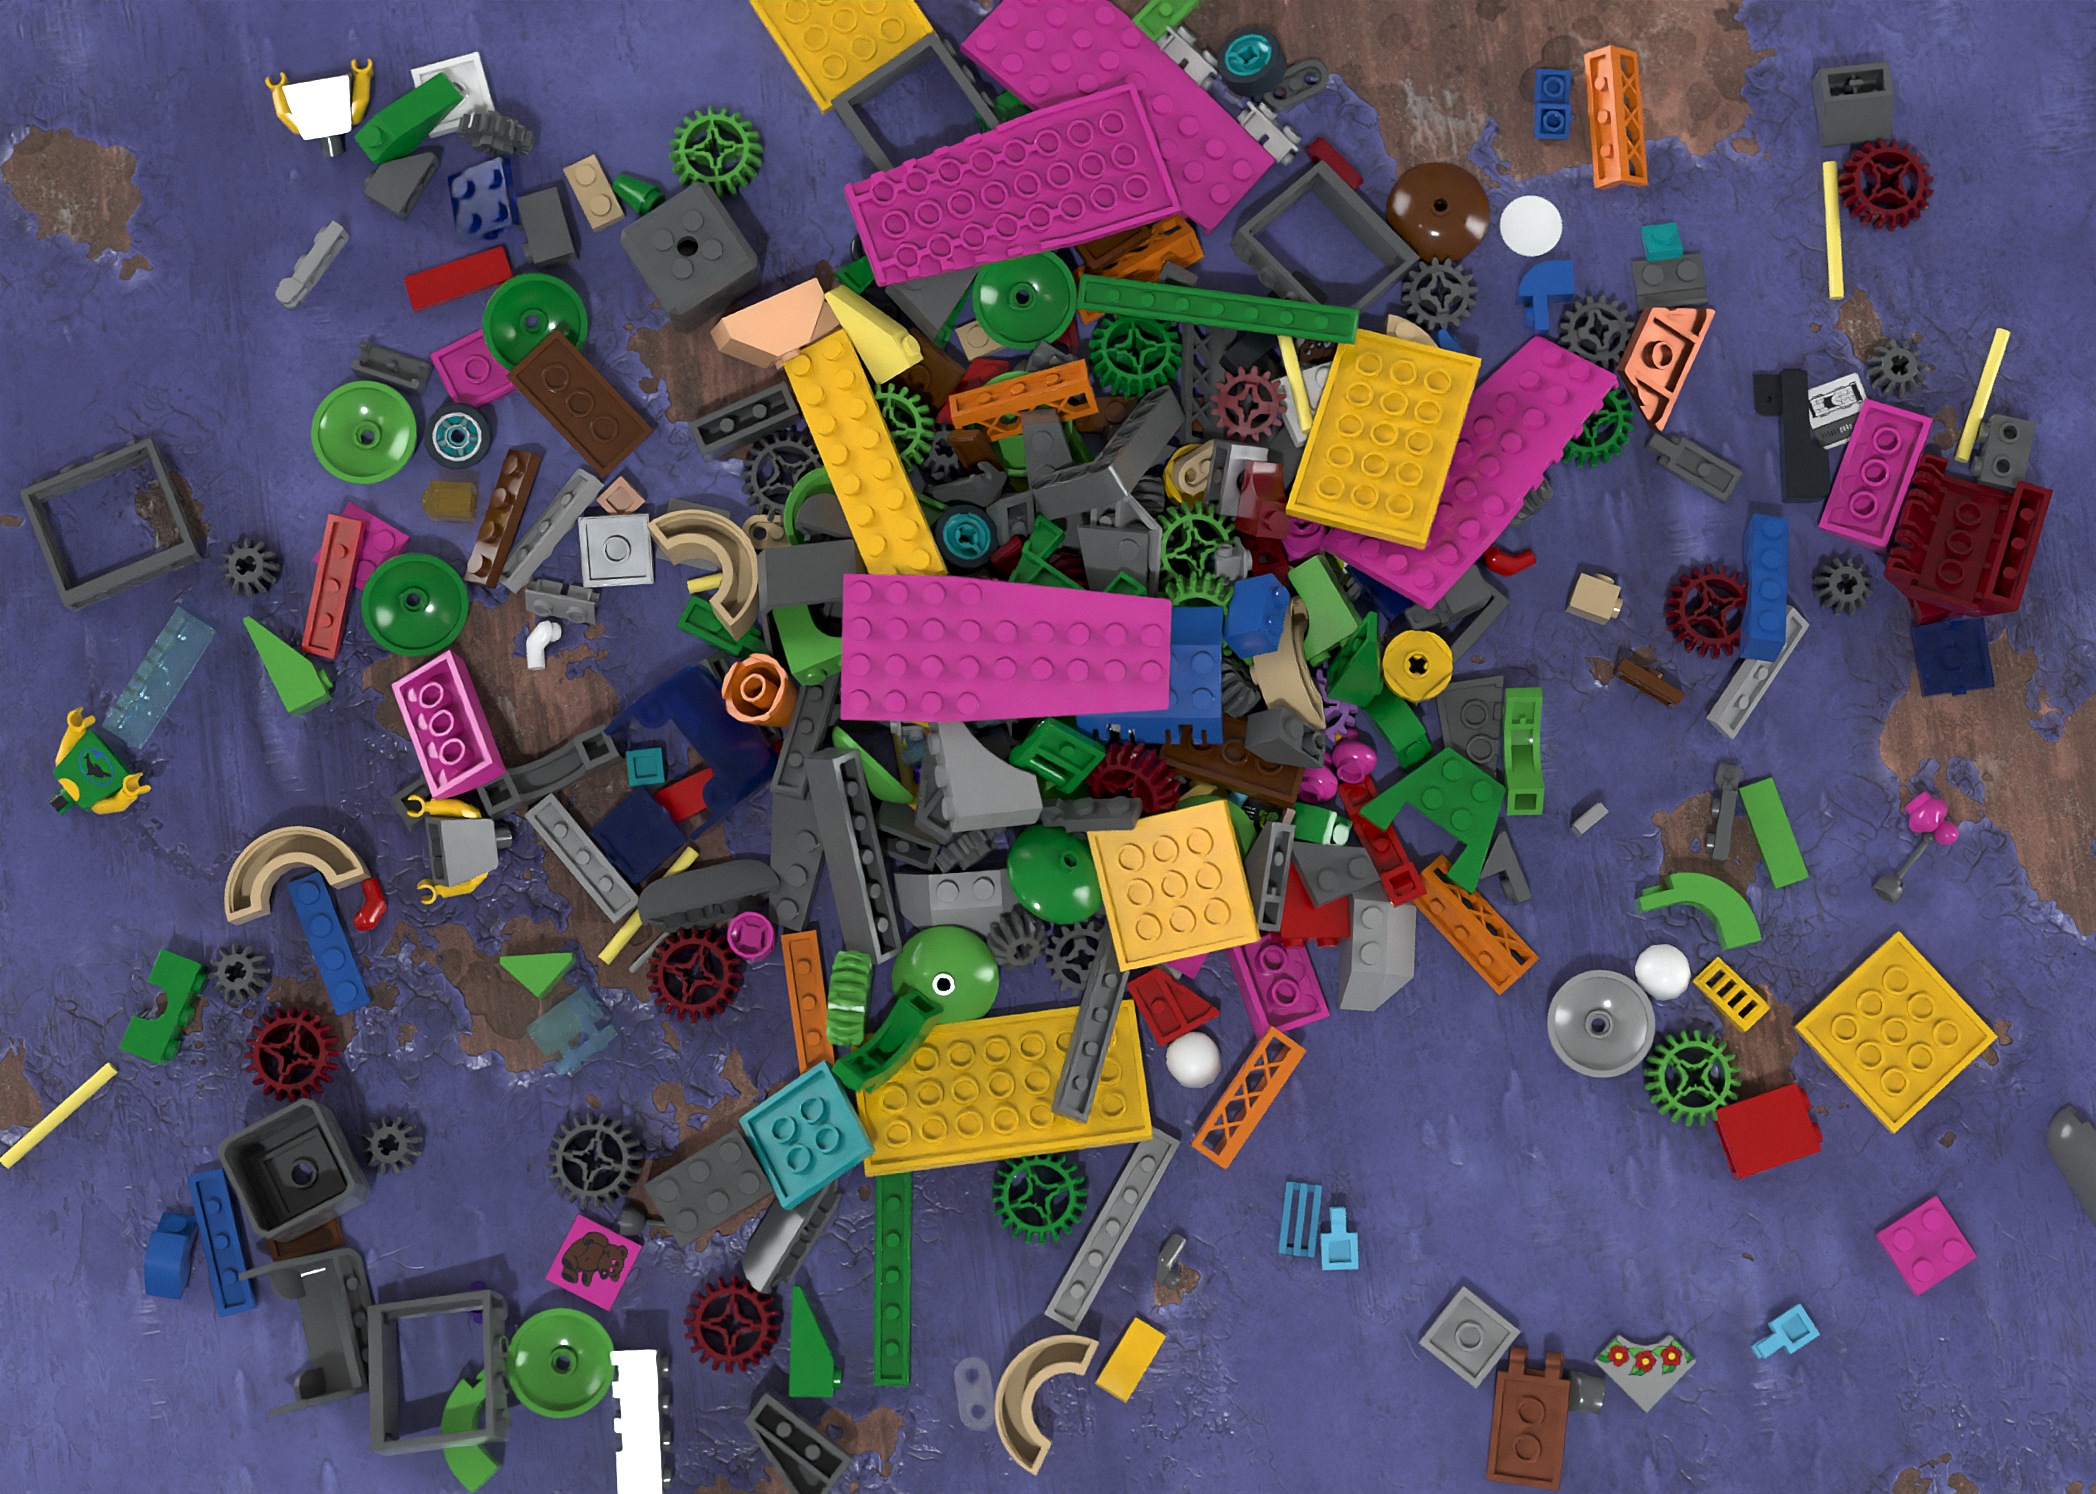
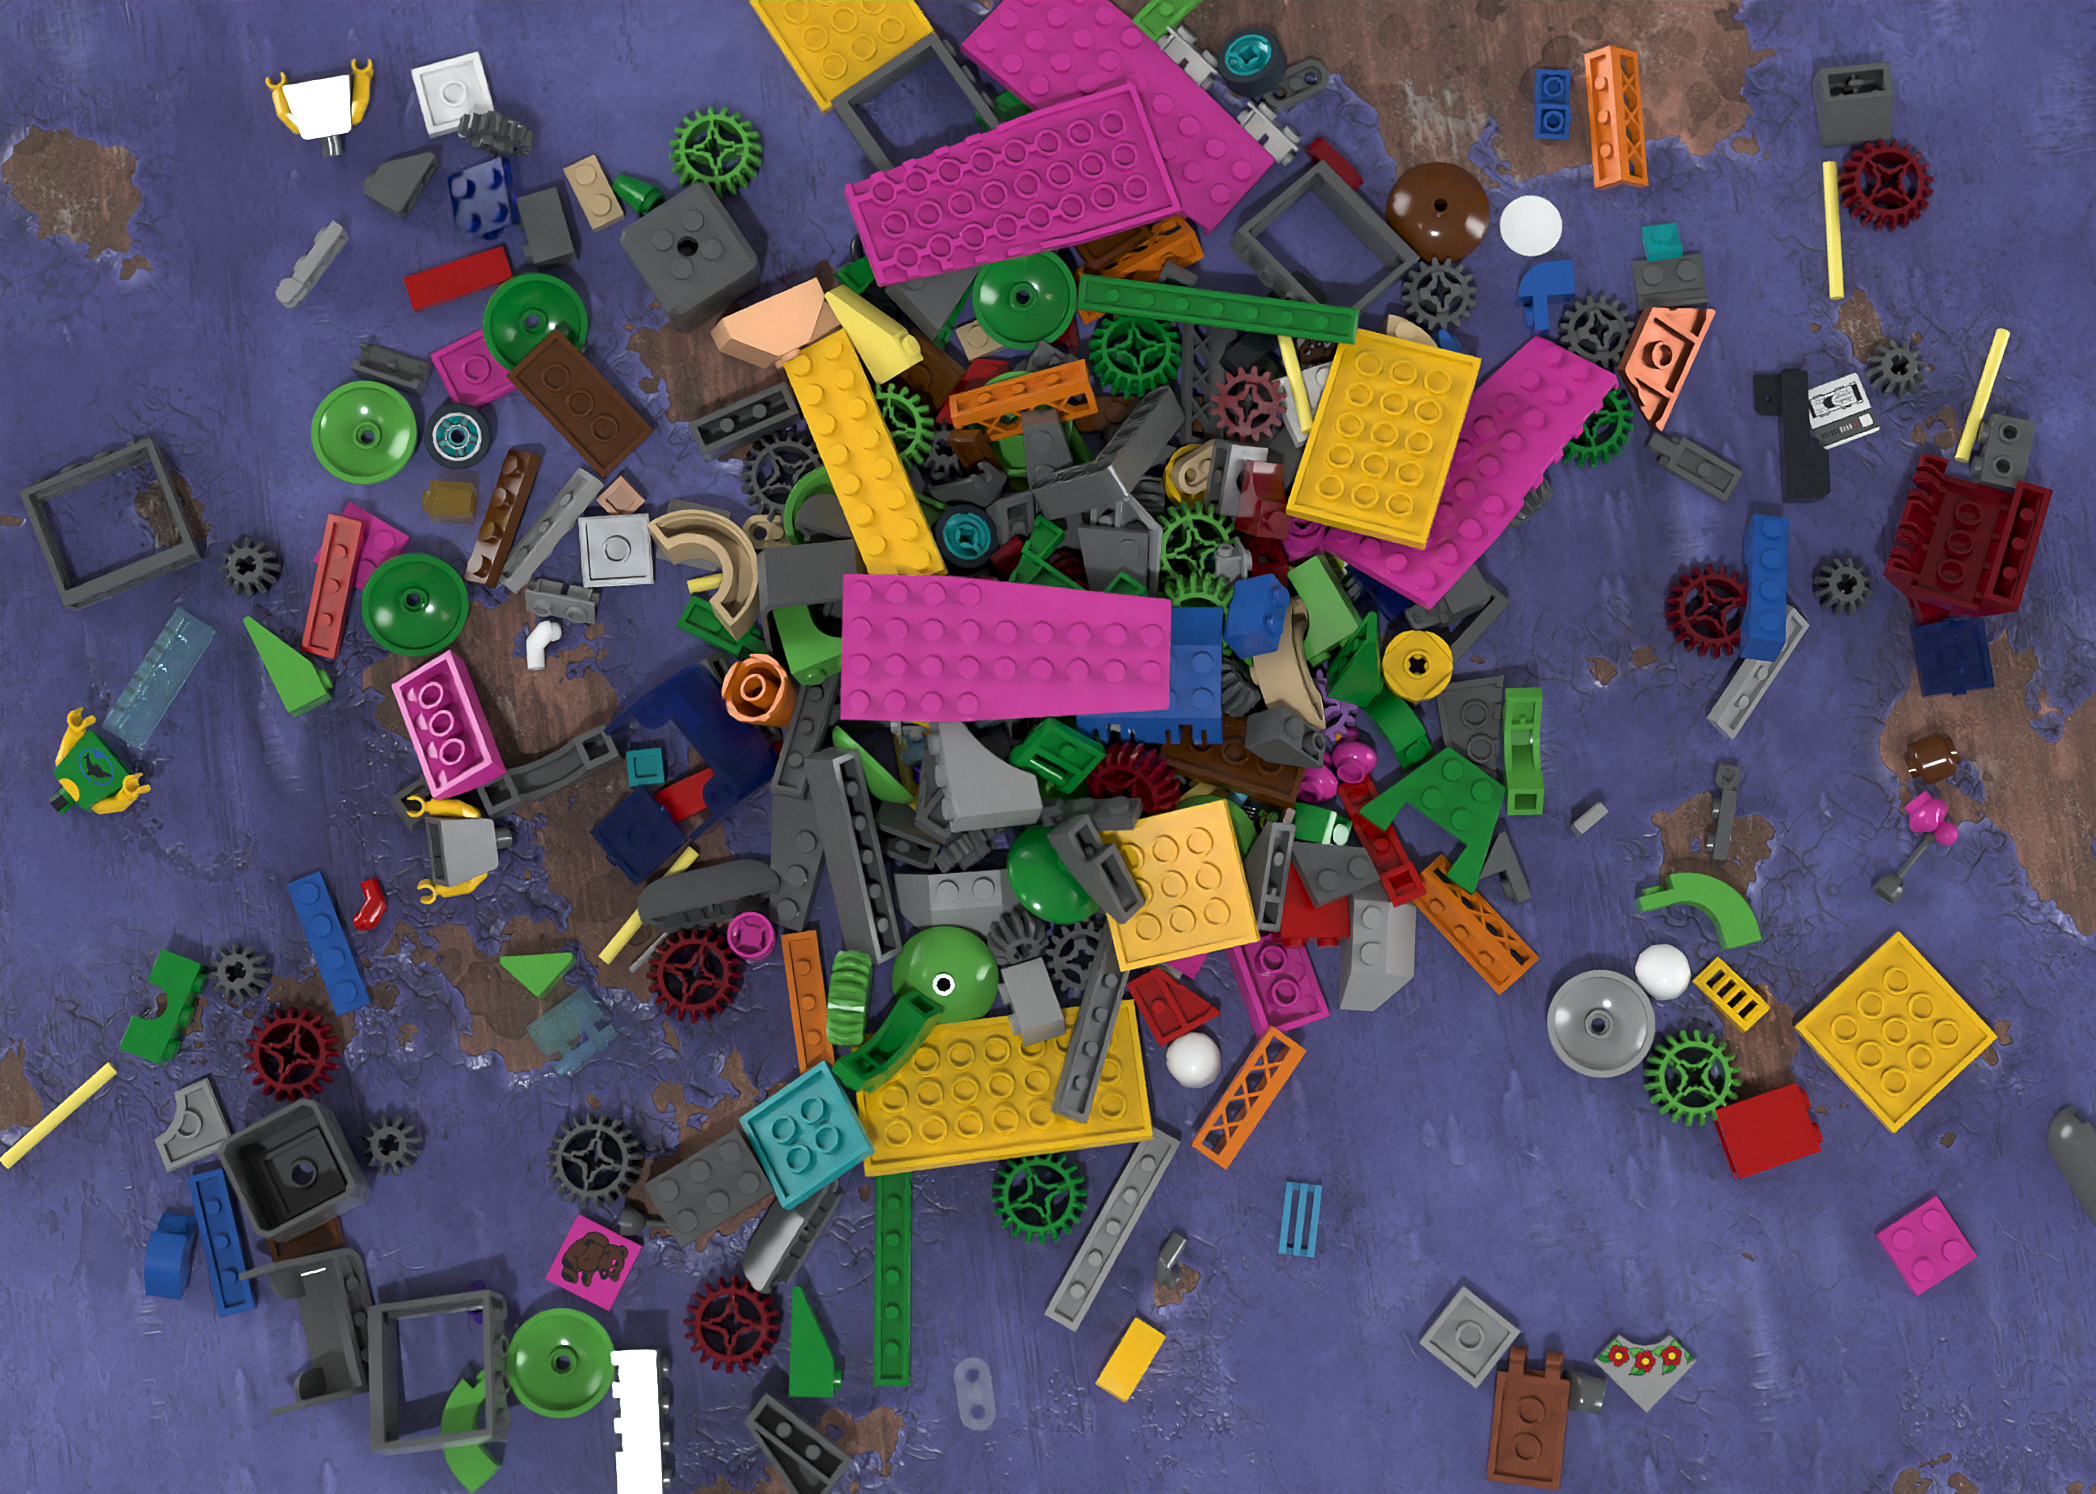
(196, 1127): none -> light grey tile
(279, 852): tan brick -> none
(409, 120): green slope -> none
(582, 858): light grey plate -> none
(1019, 1384): tan brick -> none
(1032, 1002): none -> light grey brick
(1096, 867): none -> dark grey slope
(1339, 1247): medium azure plate -> none
(1506, 564): red arm -> none
(1595, 598): tan brick -> none
(1649, 682): reddish brown plate -> none
(1772, 833): bright green tile -> none
(1789, 1331): medium azure plate -> none
(1876, 475): dark pink slope -> none
(1932, 758): none -> reddish brown head

